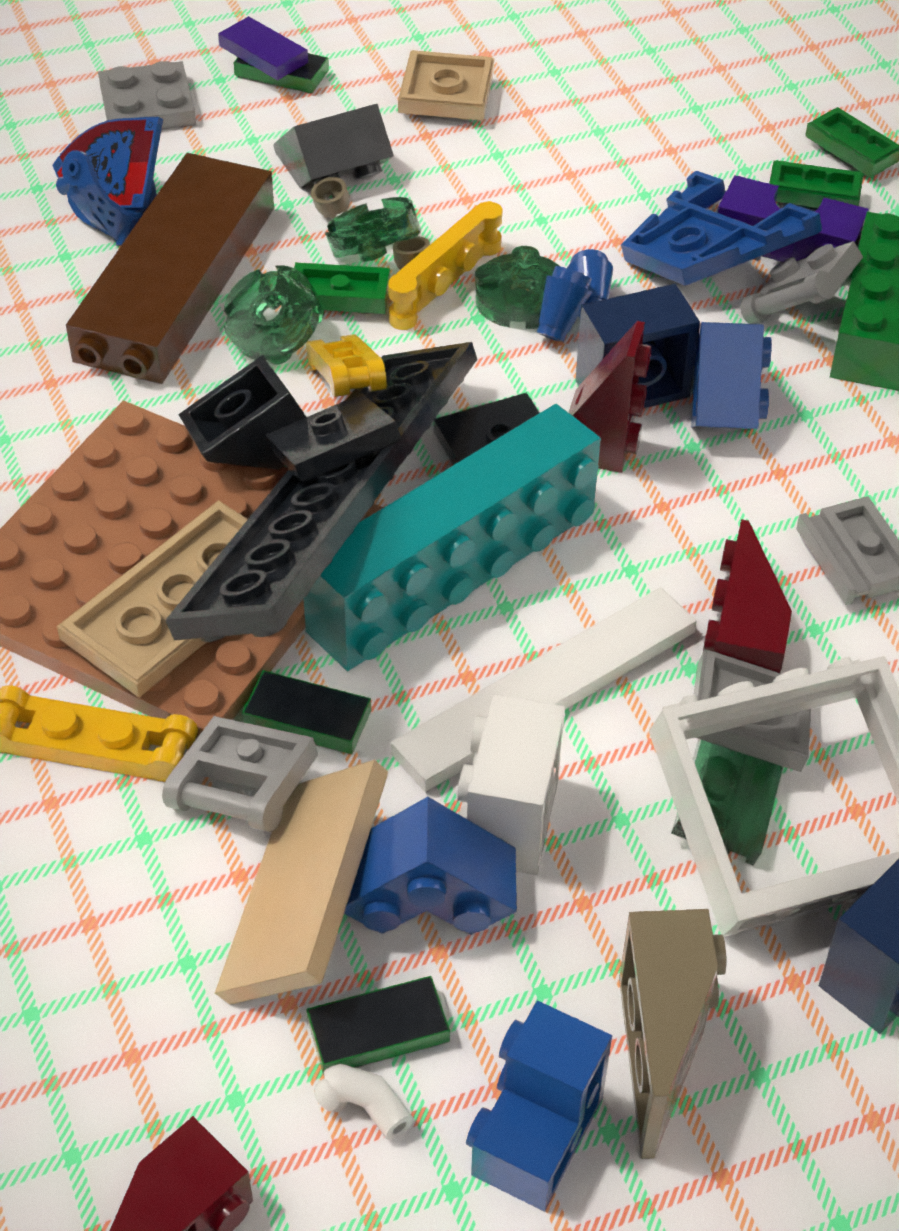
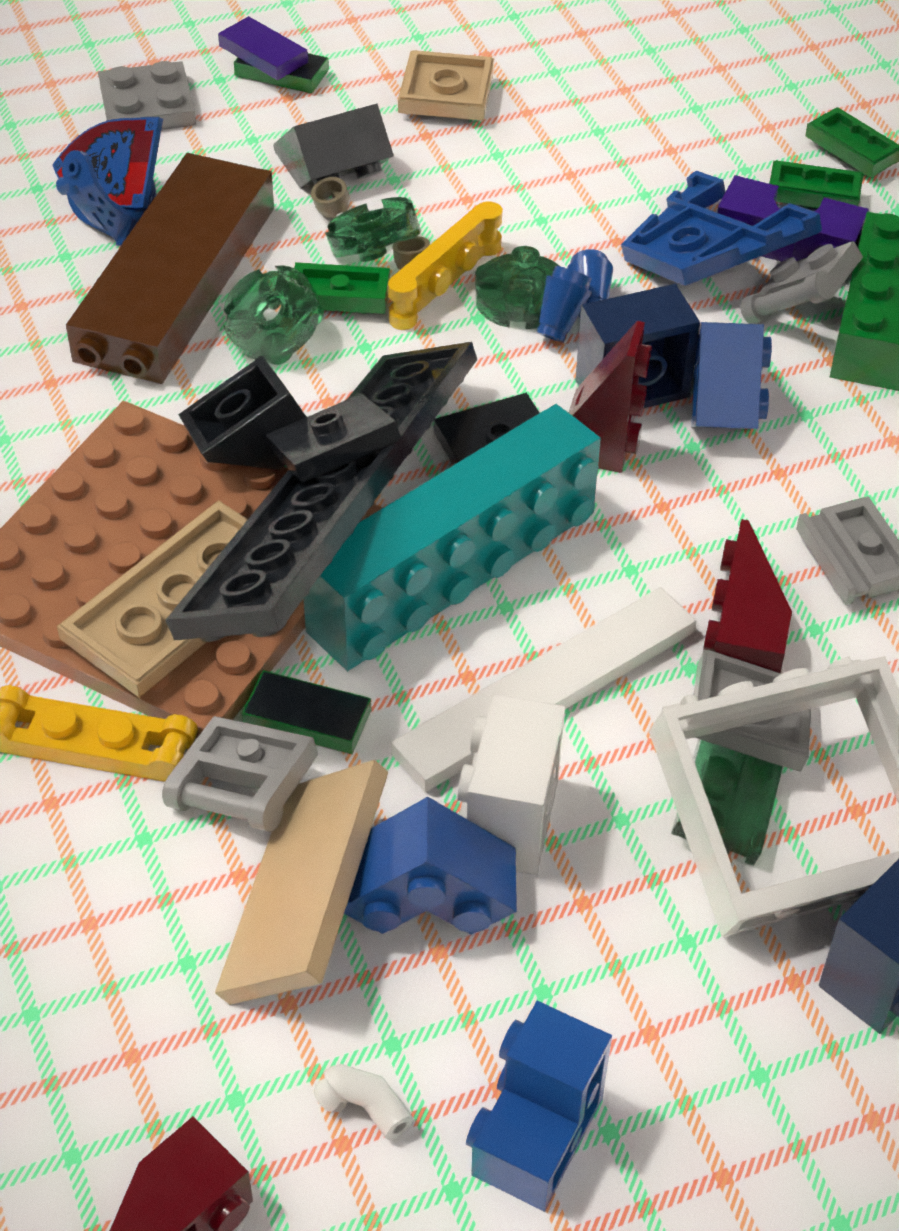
(347, 364): yellow plate -> none
(378, 1024): black tile -> none
(665, 997): dark tan slope -> none

